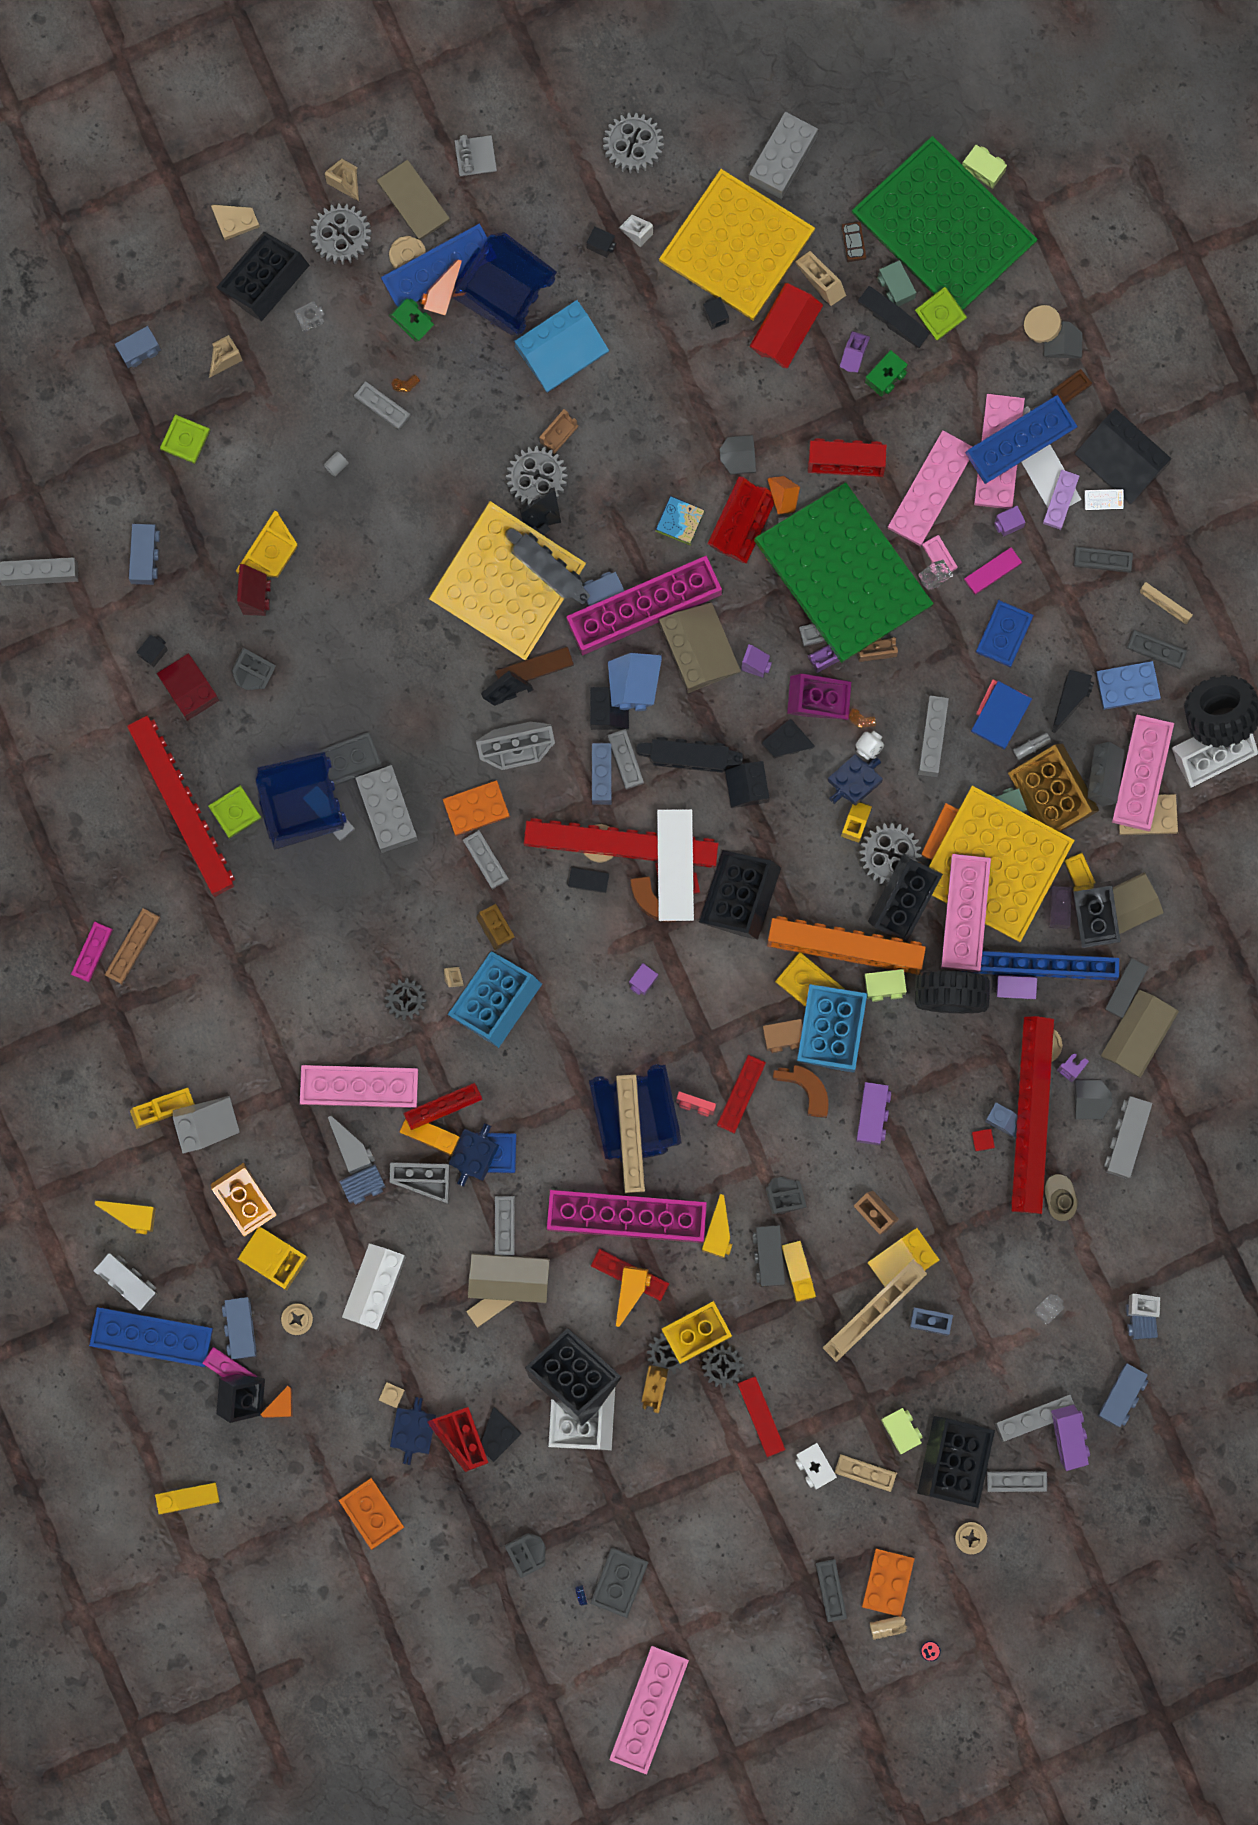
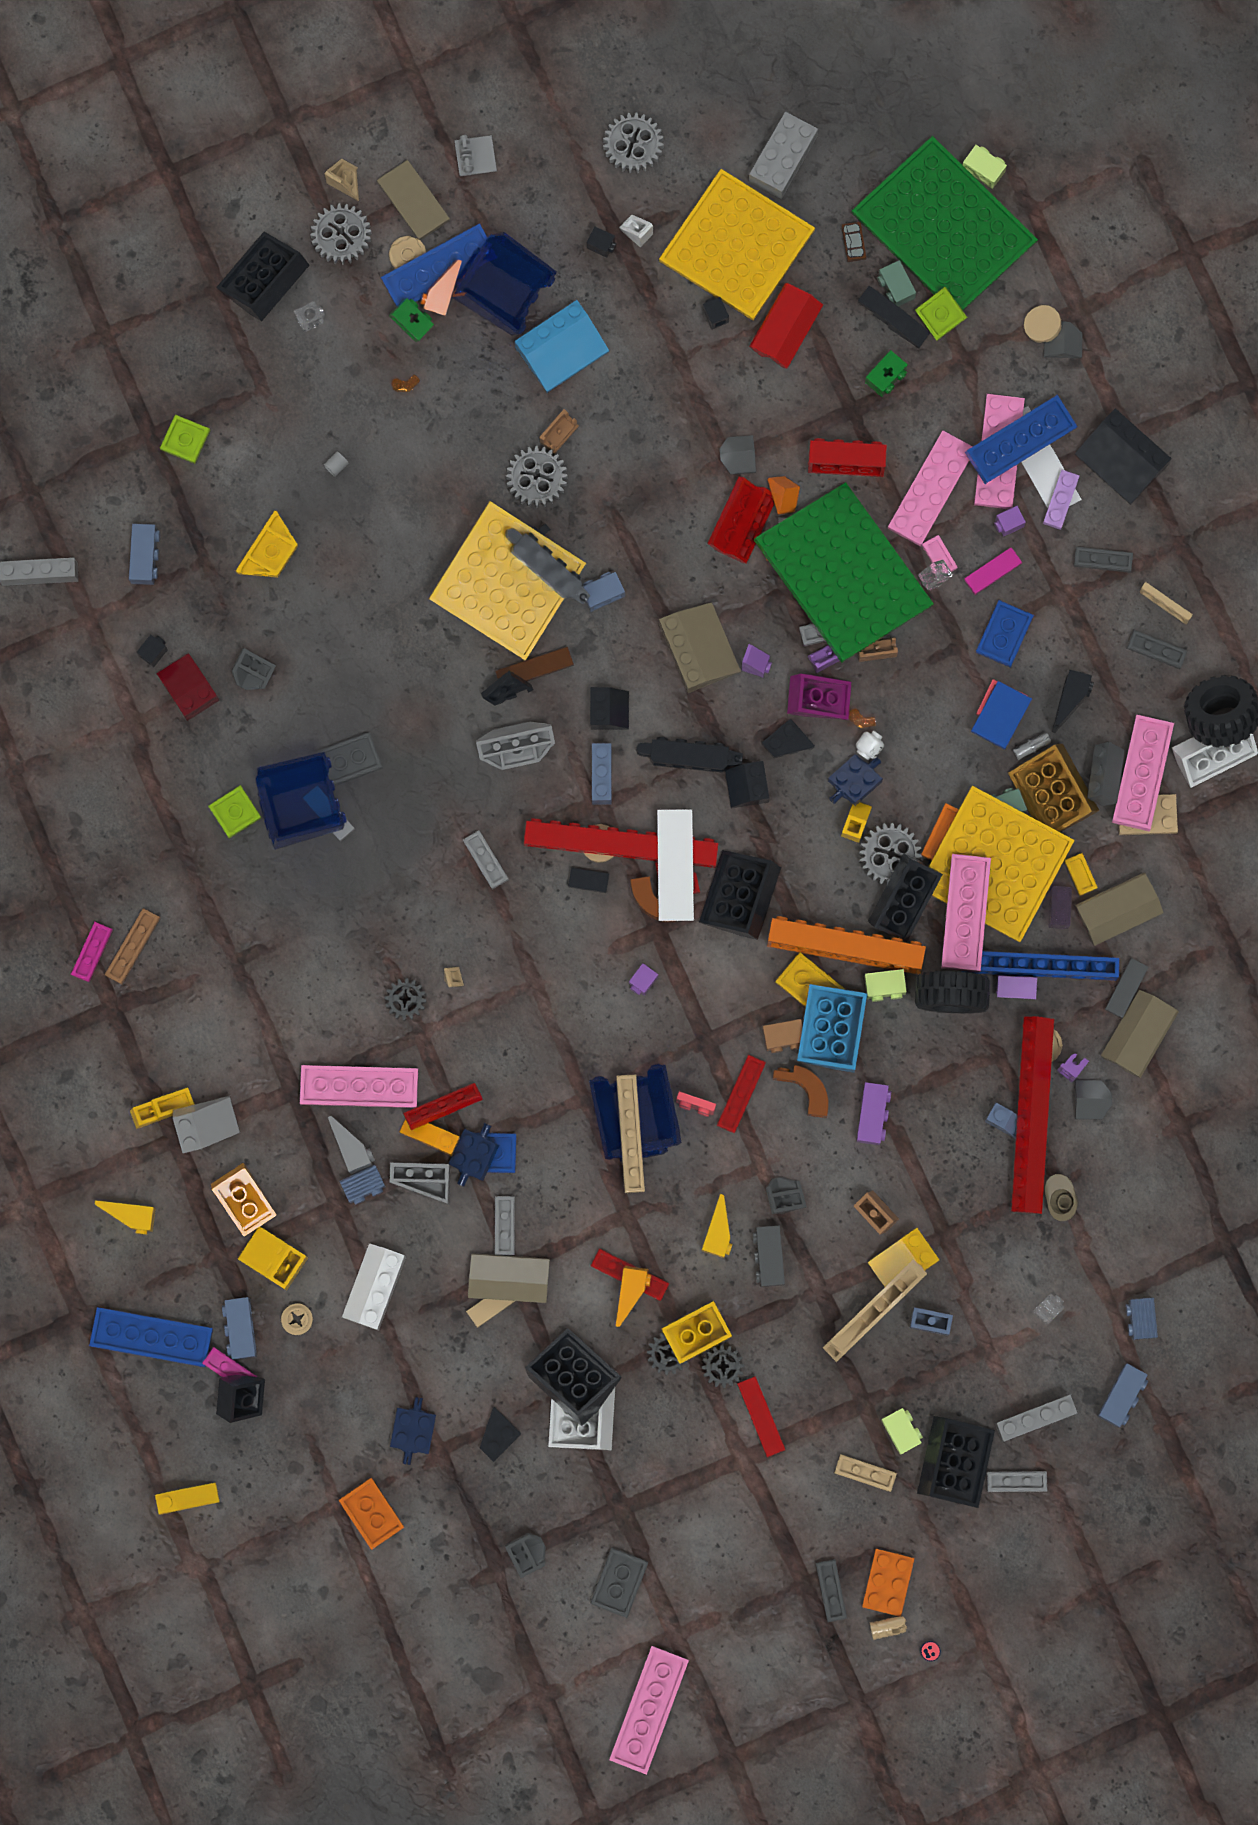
(126, 1281): wedge -> none
(138, 347): sand blue brick -> none
(180, 805): red brick -> none
(224, 355): tan slope -> none
(234, 220): tan wing -> none
(253, 591): dark red slope -> none
(281, 1406): orange slope -> none
(382, 405): light grey tile -> none
(386, 809): light grey brick -> none
(391, 1395): tan plate -> none
(460, 1438): red wedge -> none
(476, 808): orange plate -> none
(495, 927): pearl gold hinge -> none
(495, 999): dark azure slope -> none
(542, 511): black wing -> none
(581, 1595): clear blue tile -> none
(625, 759): light grey tile -> none
(626, 1216): dark pink brick -> none
(634, 680): medium blue slope -> none
(644, 605): dark pink brick -> none
(654, 1387): pearl gold hinge -> none
(680, 520): tile -> none
(798, 1271): yellow slope -> none
(815, 1455): white brick -> none
(821, 278): tan slope -> none
(854, 352): medium lavender slope -> none
(933, 736): light grey brick -> none
(976, 1546): tan gear -> none
(983, 1140): red tile -> none
(1070, 1437): medium lavender brick -> none
(1072, 387): reddish brown tile -> none
(1096, 914): black slope -> none
(1103, 499): white tile -> none
(1128, 685): medium blue plate -> none
(1128, 1137): light grey brick -> none
(1144, 1305): white slope -> none

